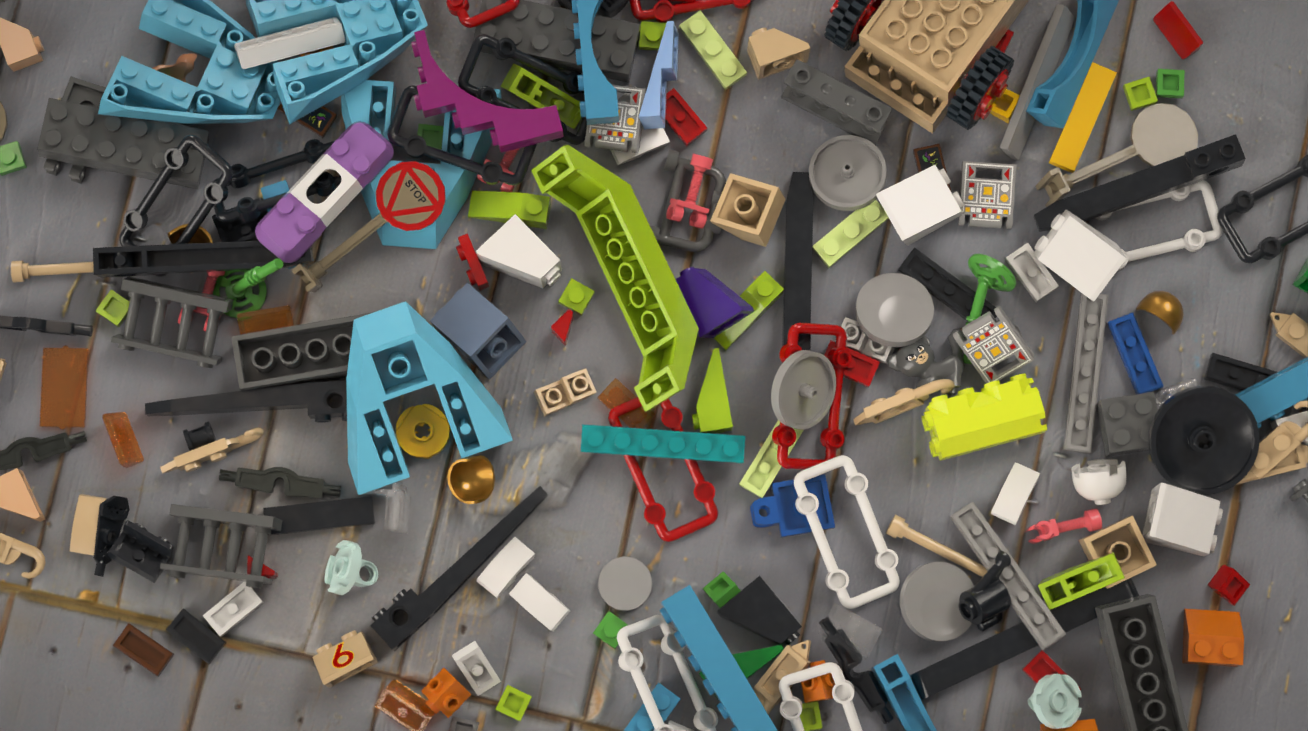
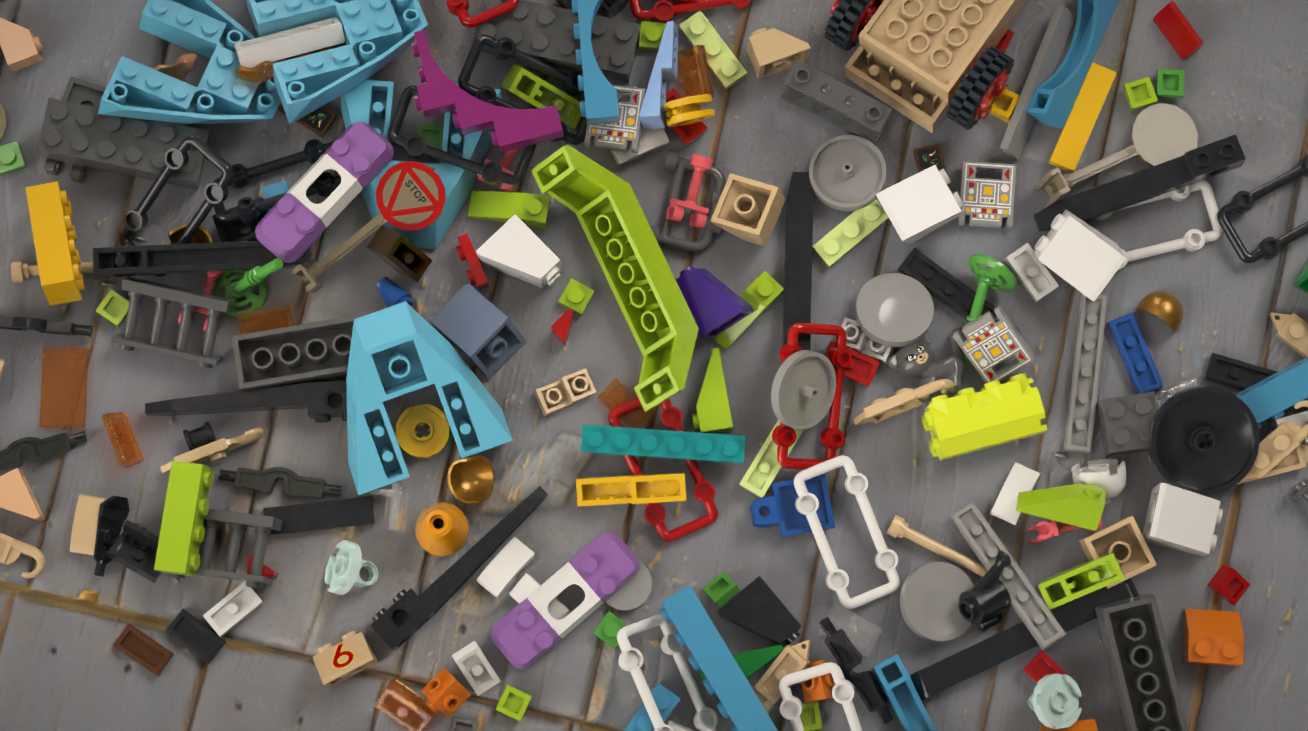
(55, 243): none -> yellow brick
(183, 518): none -> lime brick
(256, 74): none -> clear orange arm
(393, 293): none -> blue cone
(399, 253): none -> dark brown brick
(447, 539): none -> light orange cone
(598, 569): none -> medium lavender piece
(630, 489): none -> yellow slope
(688, 110): none -> yellow head
(695, 71): none -> clear orange plate
(1069, 504): none -> lime slope

